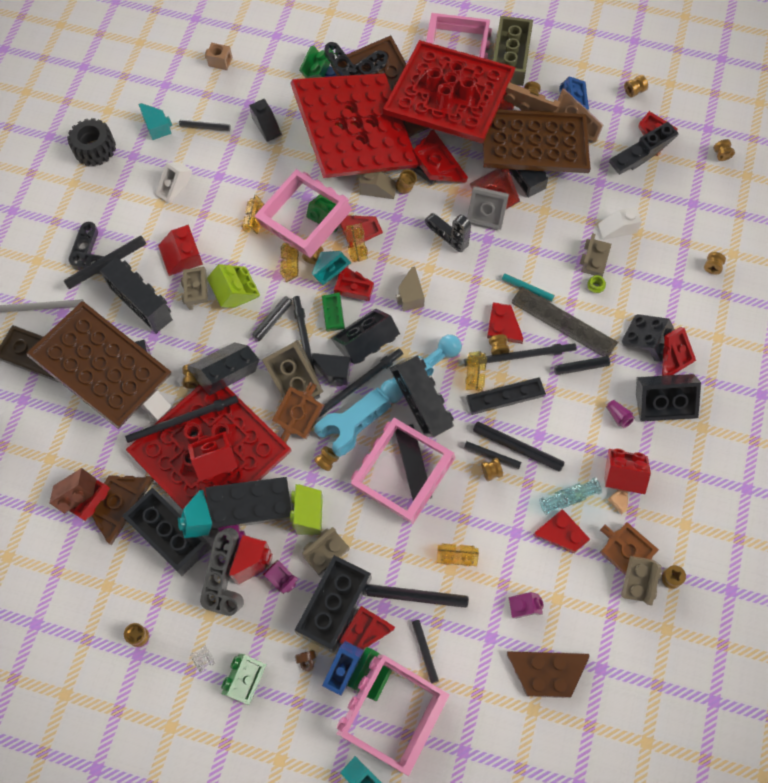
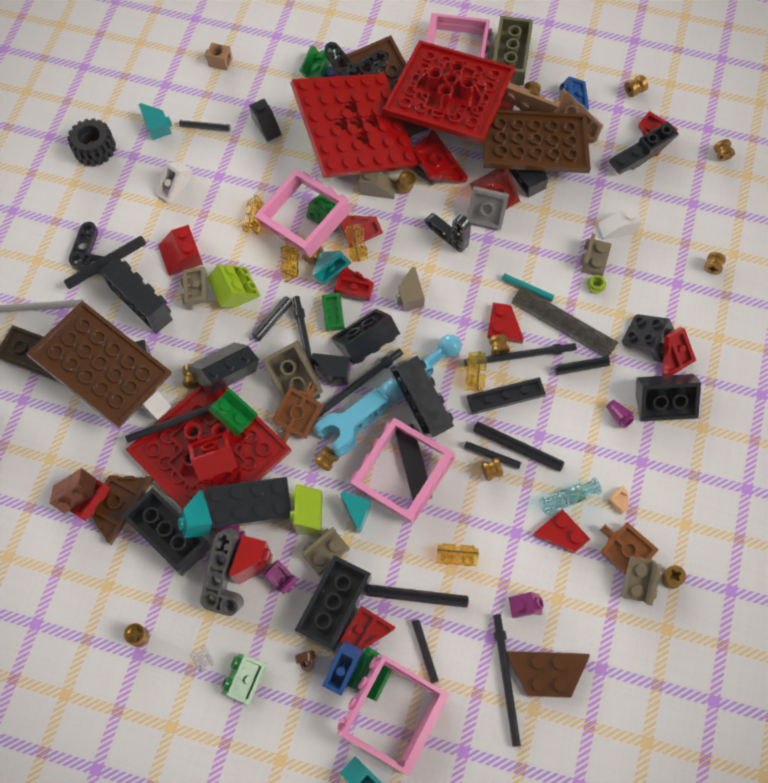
(233, 412): none -> green bracket
(357, 508): none -> teal slope
(500, 637): none -> black bar
(627, 471): red slope -> none

